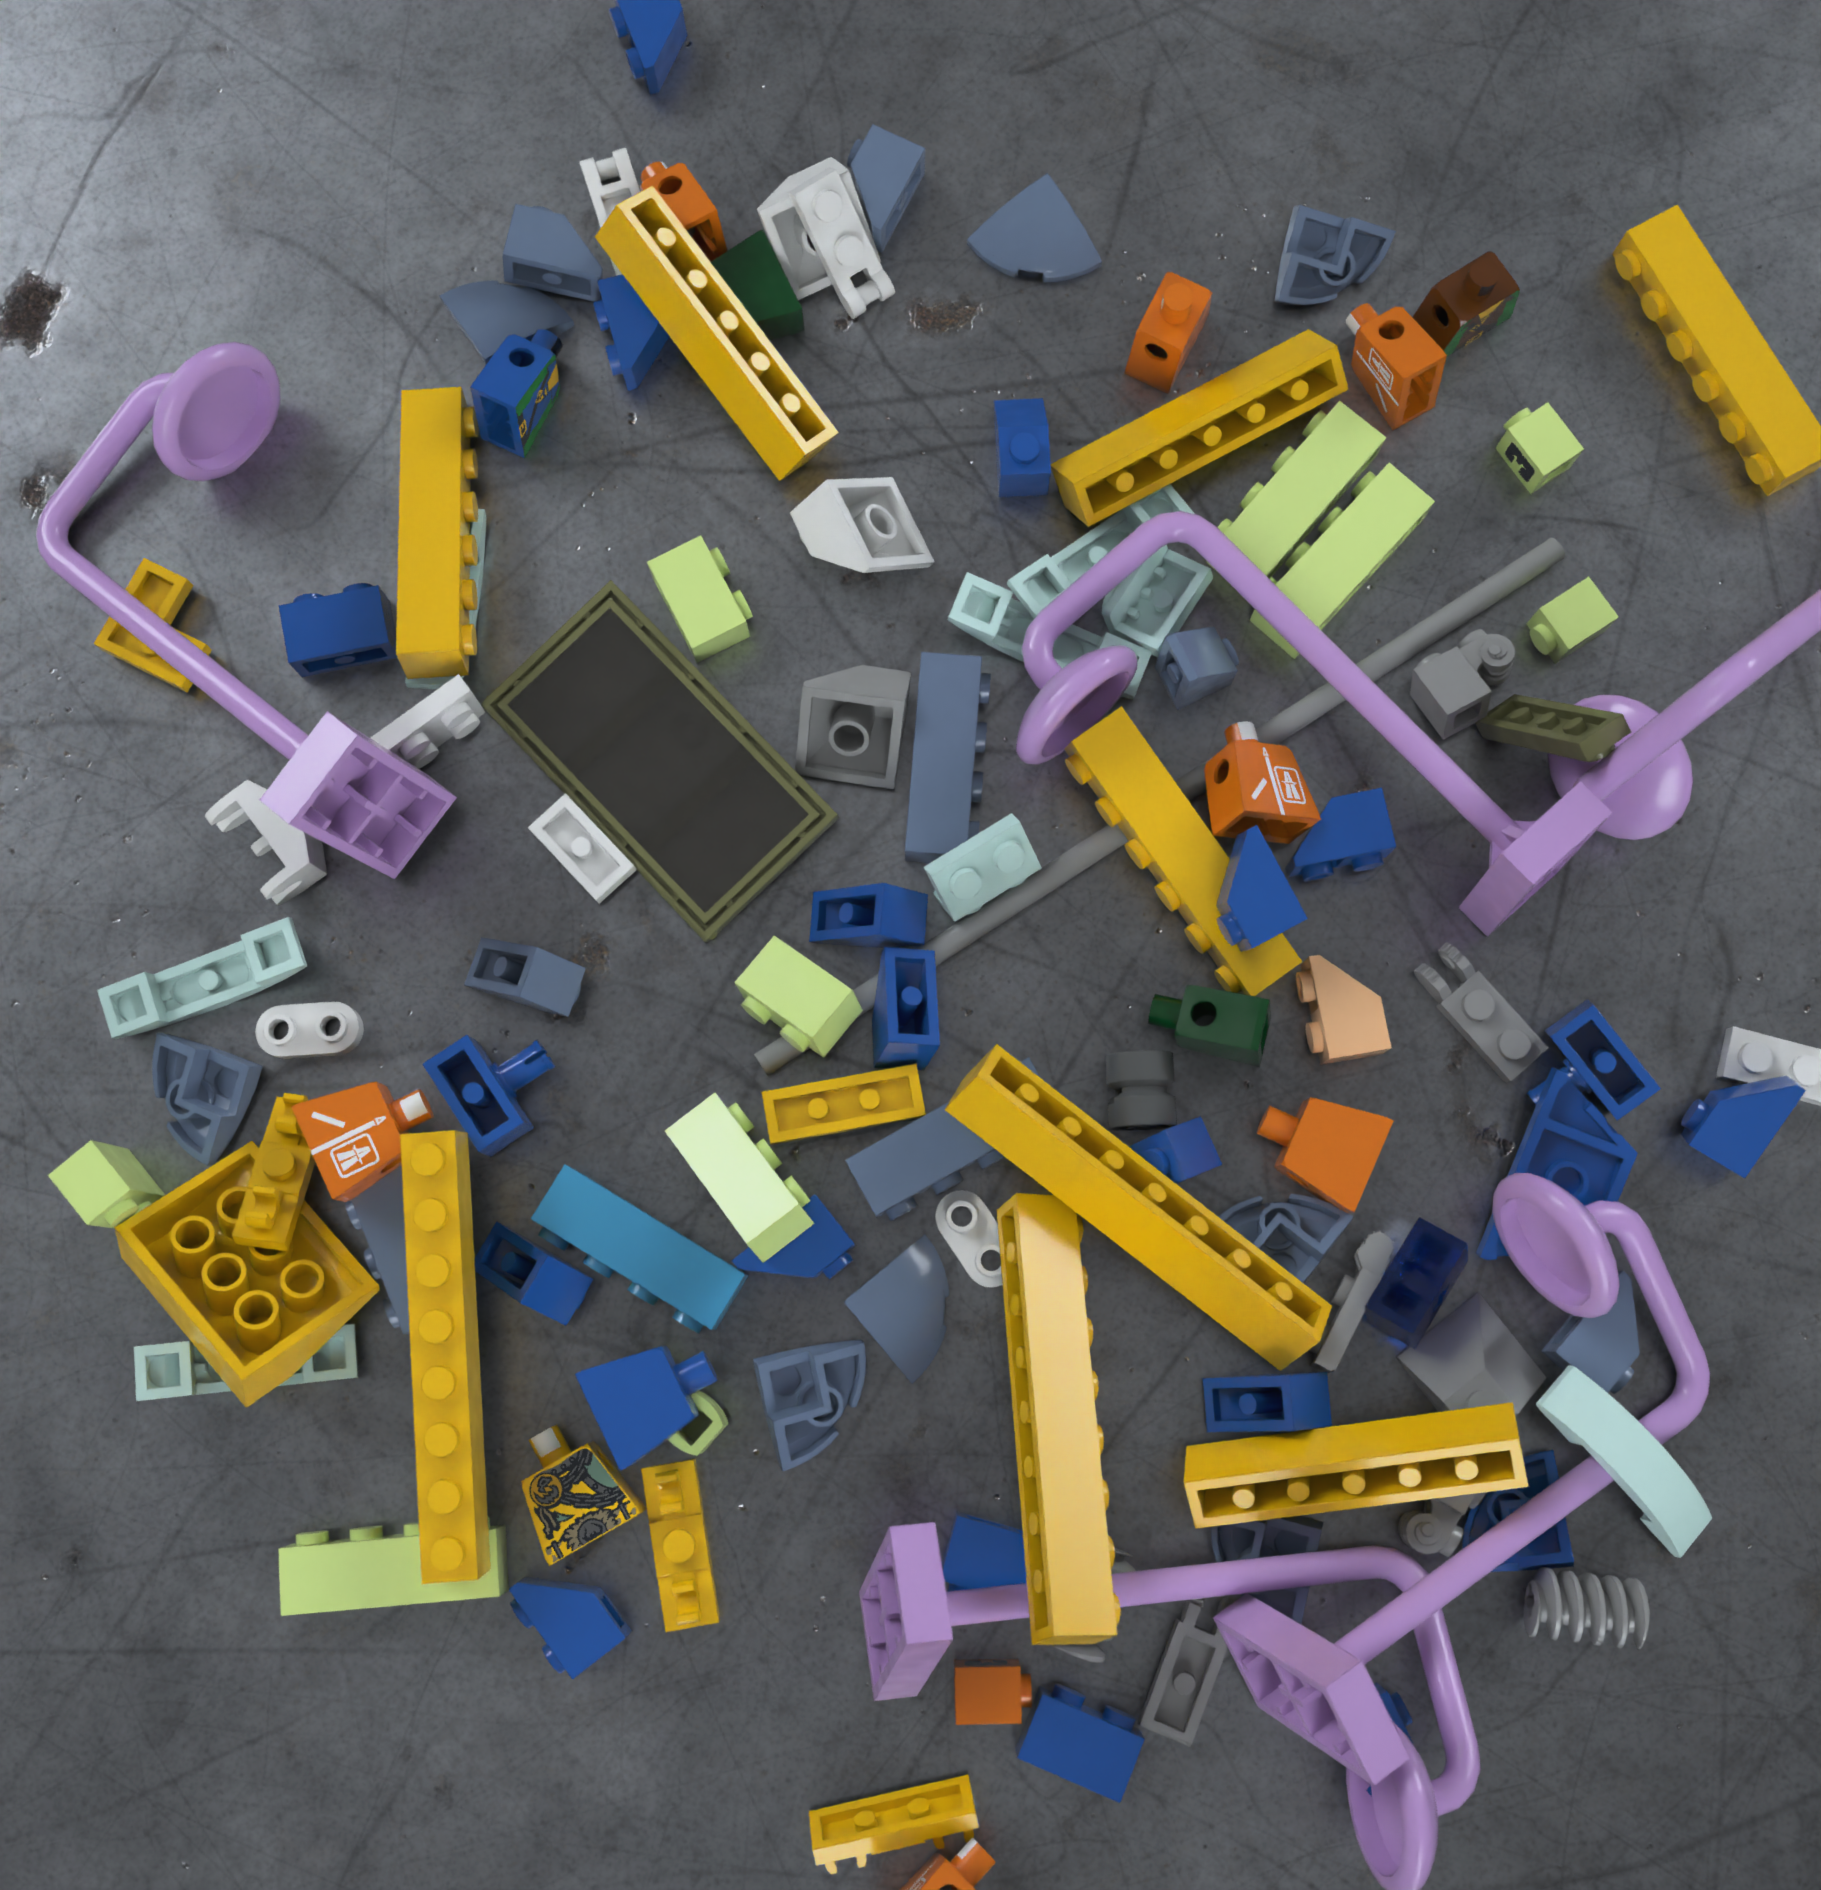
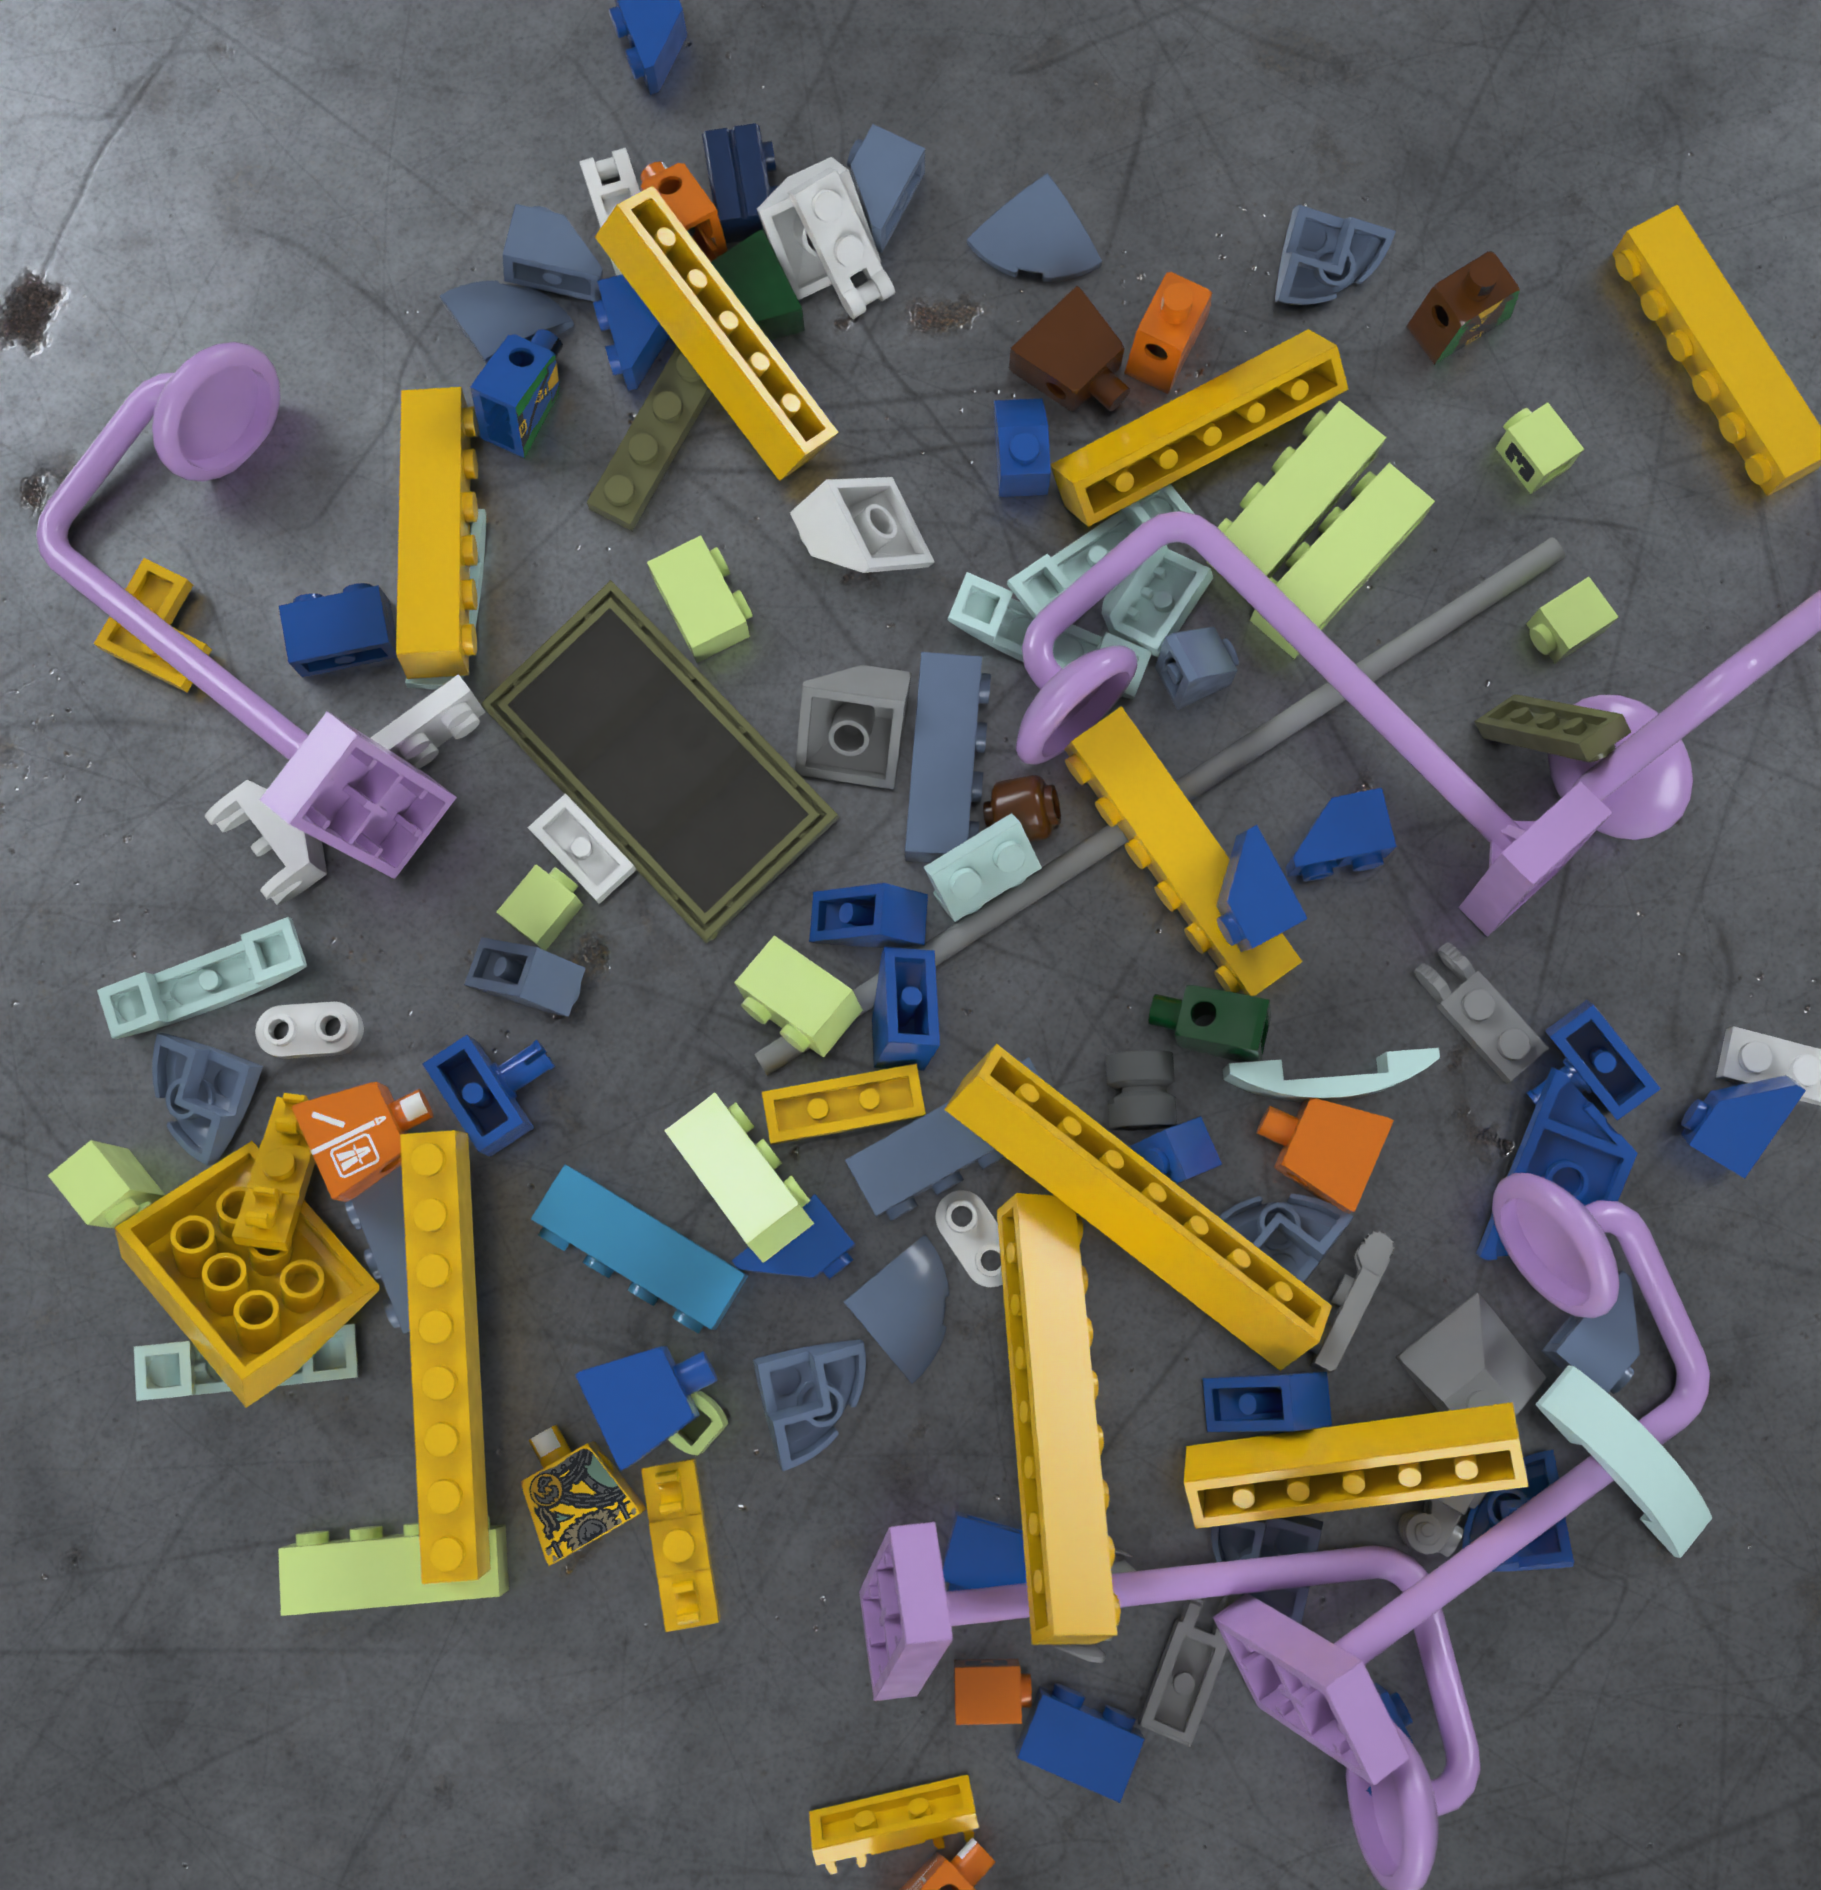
(532, 1274): blue slope -> none
(541, 906): none -> yellowish green brick
(571, 1618): blue slope -> none
(650, 443): none -> olive plate
(739, 177): none -> dark blue brick
(1029, 801): none -> reddish brown head
(1072, 355): none -> reddish brown torso
(1257, 786): orange torso -> none
(1267, 1078): none -> light aqua slope
(1343, 1012): light nougat slope -> none
(1395, 362): orange torso -> none
(1417, 1282): clear blue brick -> none
(1454, 684): light grey brick -> none
(1588, 1604): light grey piece -> none

